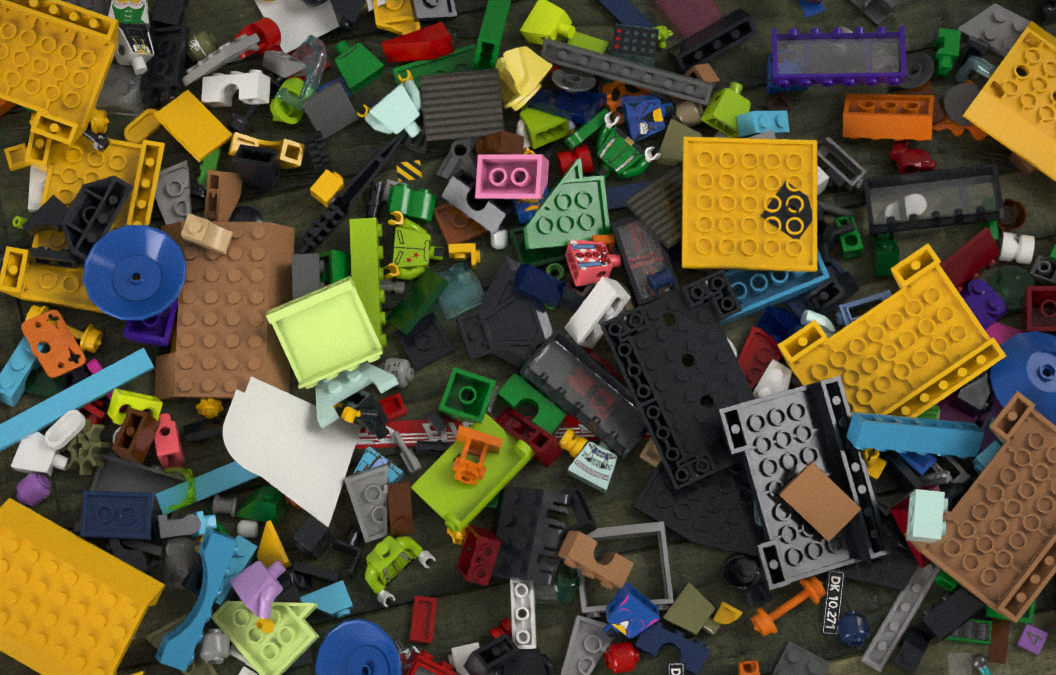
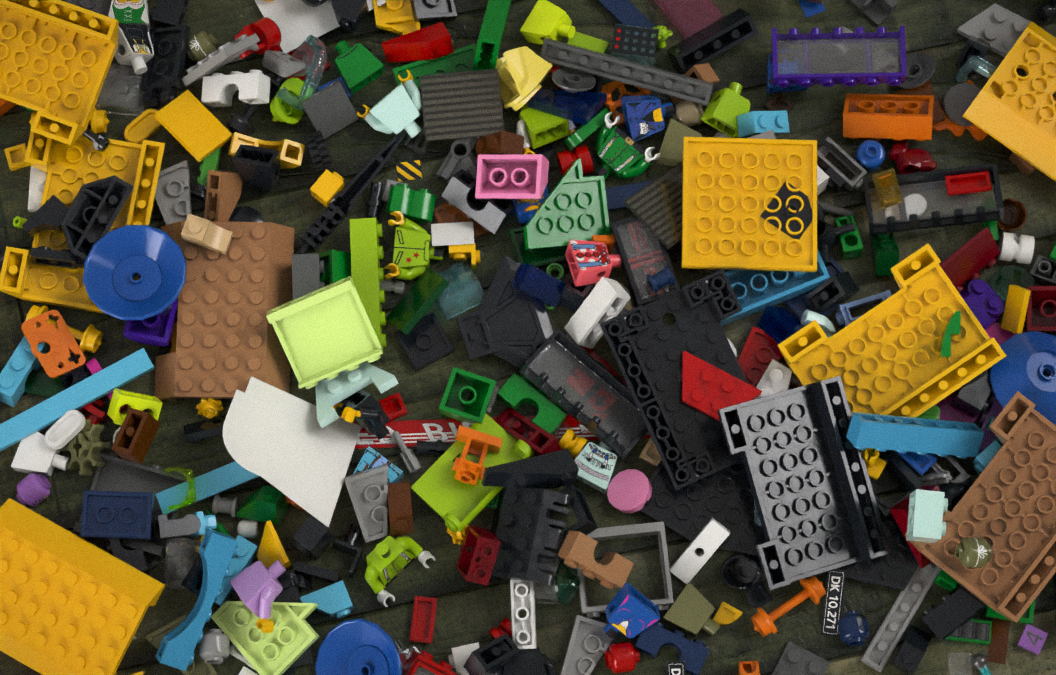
(169, 443): coral torso -> none
(400, 369): light grey head -> none
(435, 421): black tile -> none
(452, 233): none -> white sticker
(500, 239): white piece -> none
(540, 471): none -> black wedge
(629, 491): none -> bright pink tile
(690, 560): none -> white tile
(712, 388): none -> red wing
(819, 501): medium nougat tile -> none
(870, 155): none -> blue head
(887, 188): none -> clear yellow slope
(947, 43): green hips -> none
(951, 329): none -> green slope
(968, 183): none -> red tile
(973, 552): none -> olive head
(1015, 309): none -> yellow tile

